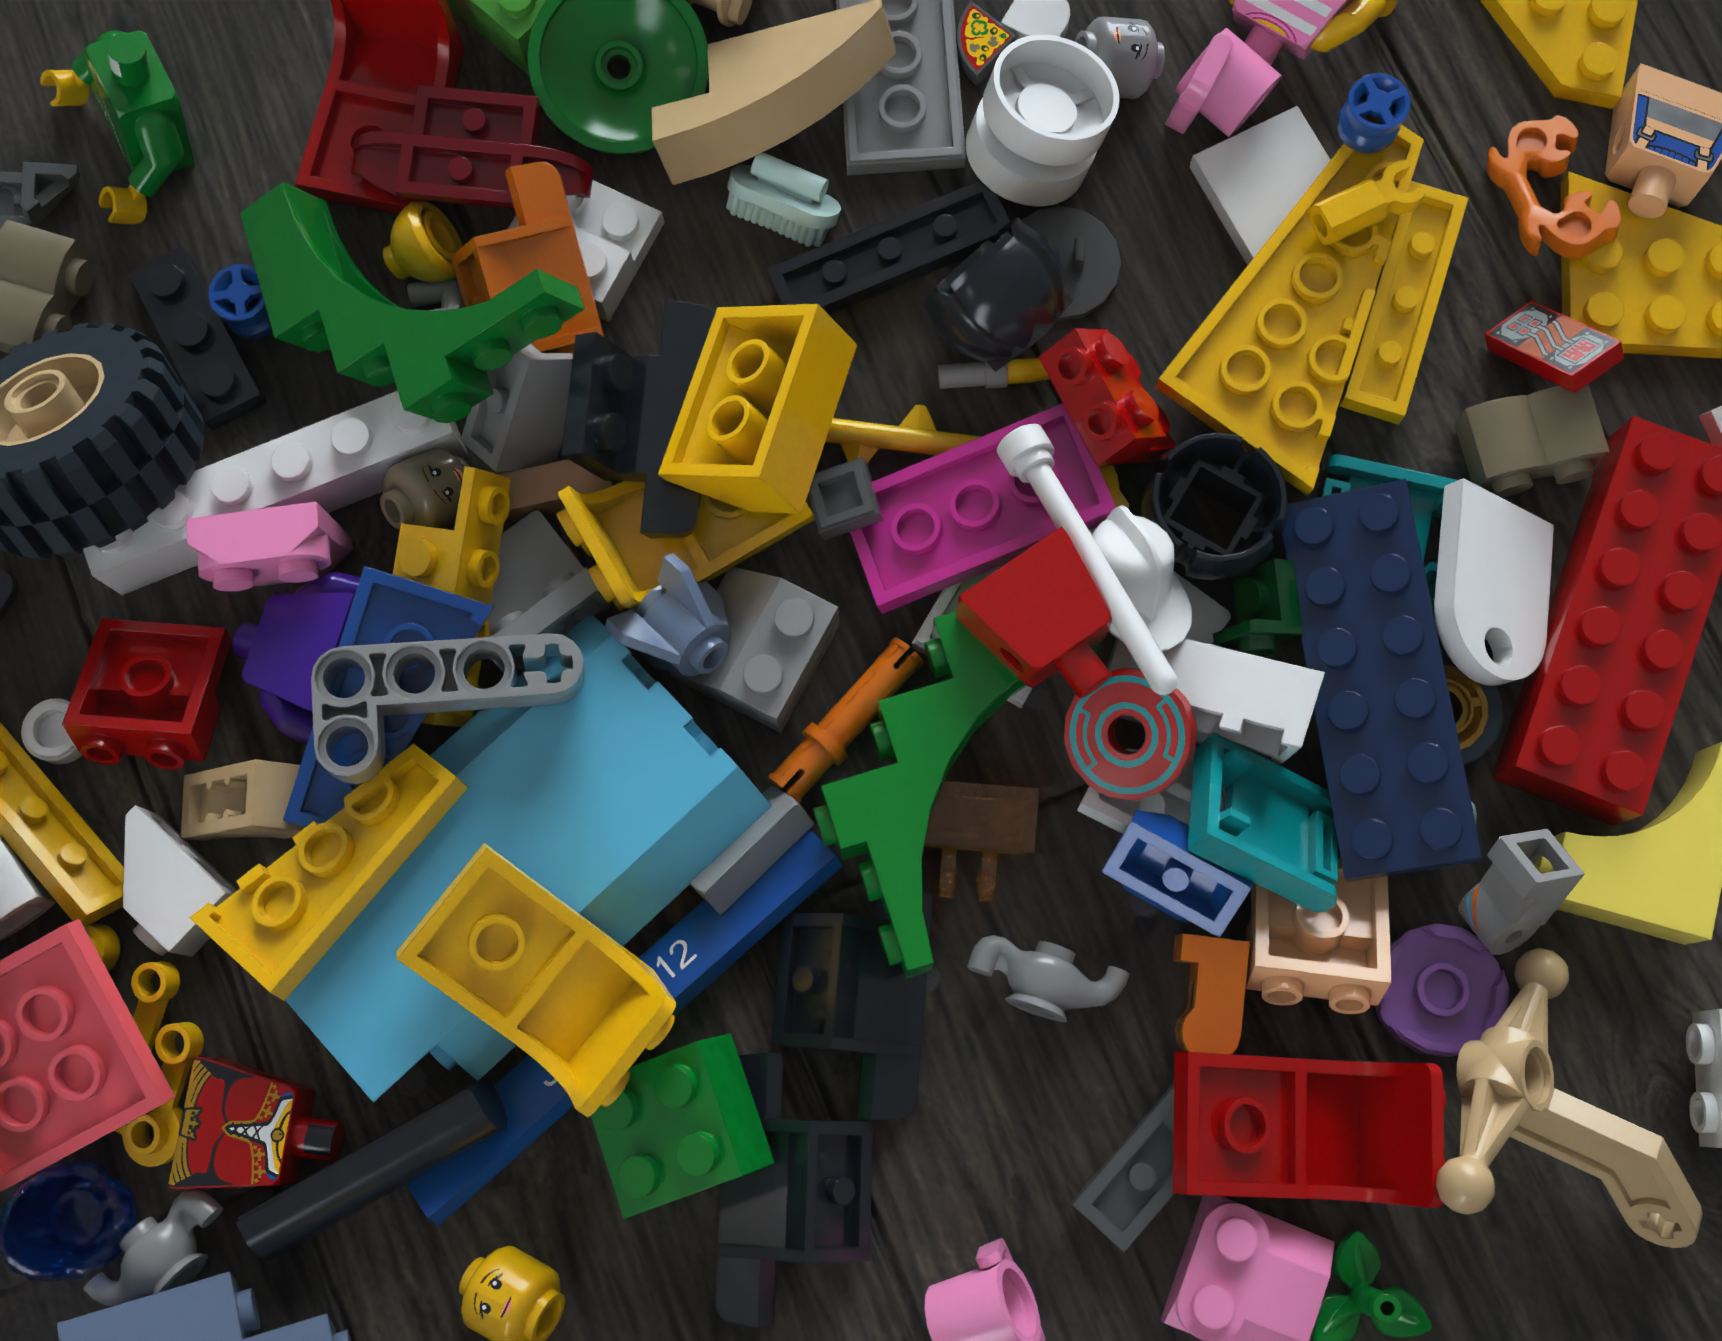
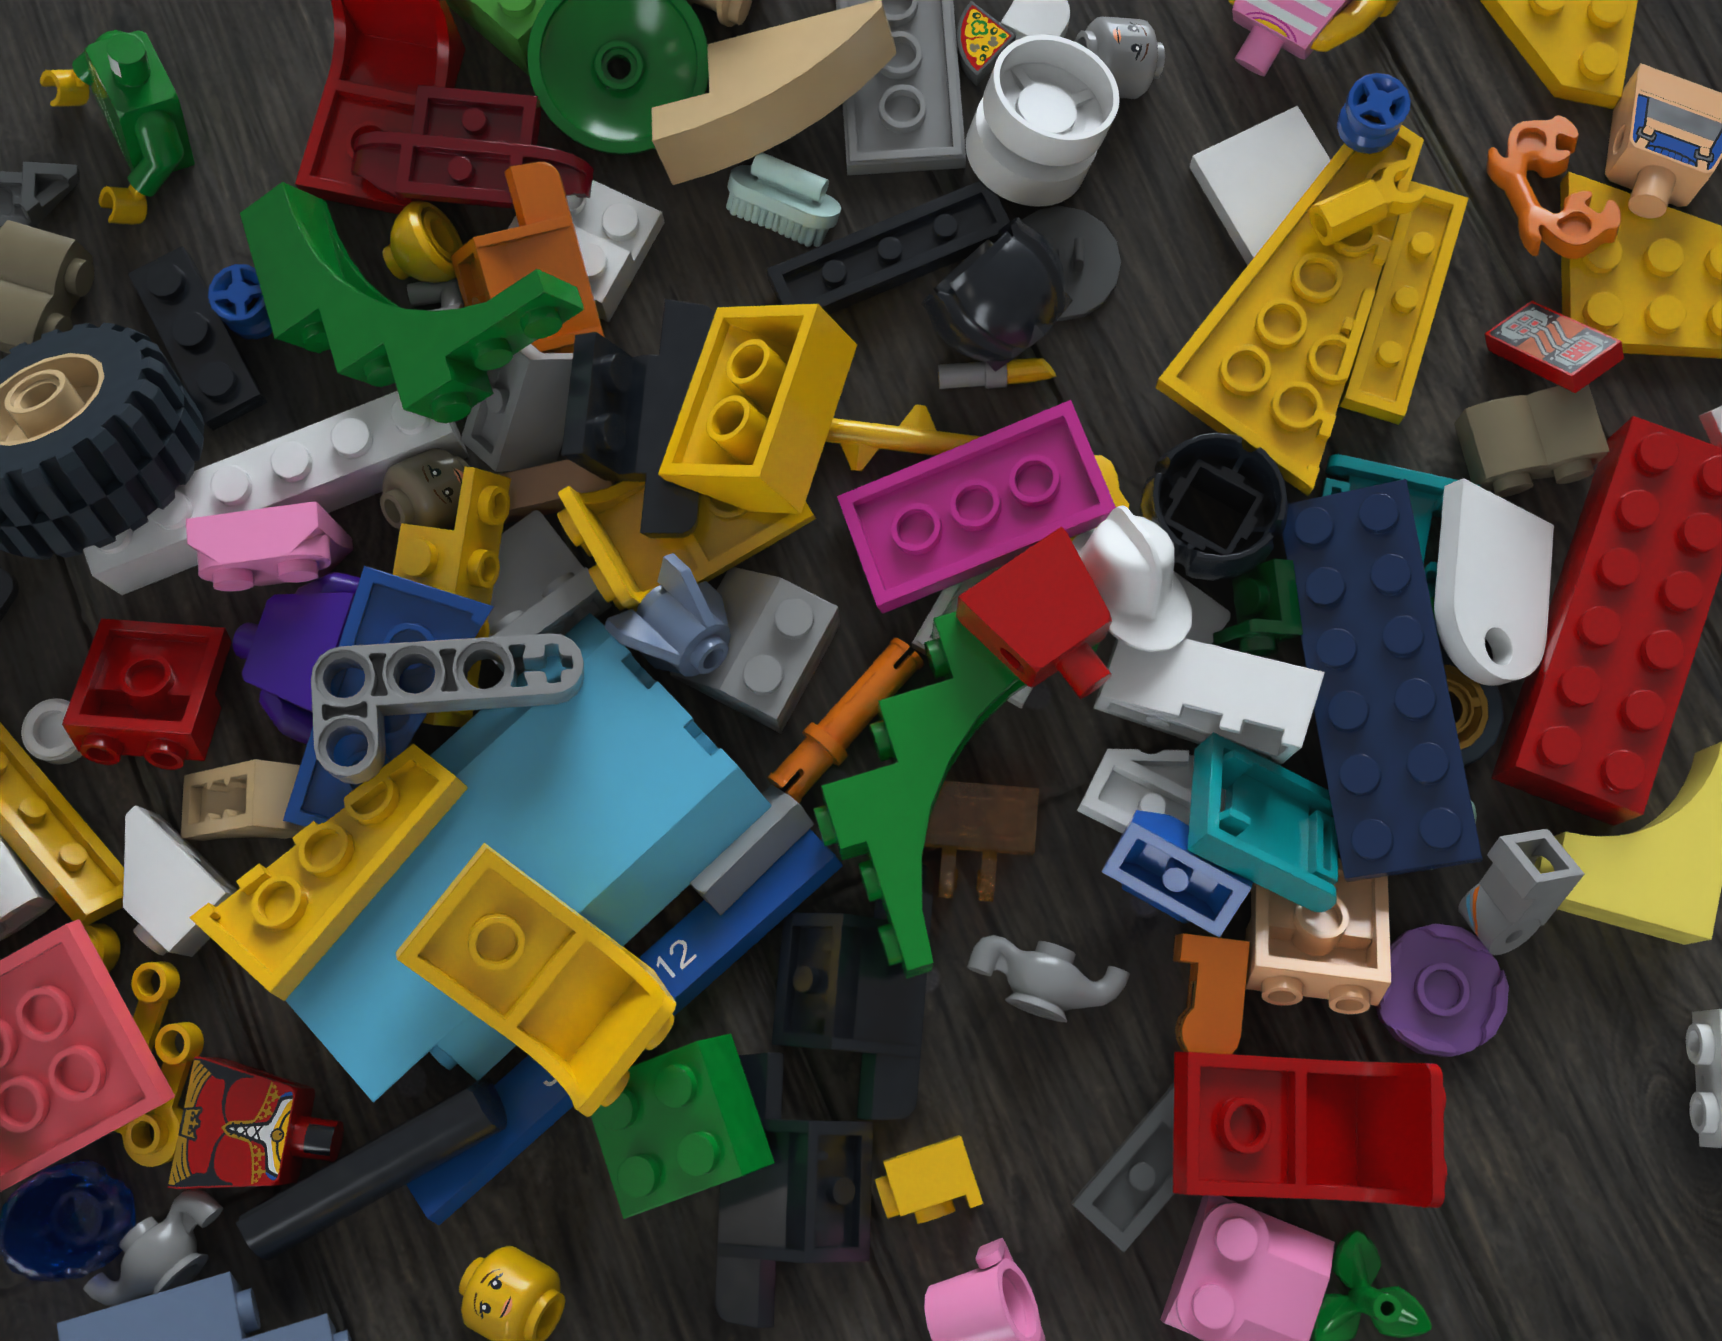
(844, 499): dark grey tile -> none
(928, 1181): none -> yellow brick
(1029, 455): white piece -> none
(1104, 762): red tile -> none
(1106, 398): red plate -> none
(1223, 85): bright pink piece -> none
(1512, 1094): tan piece -> none

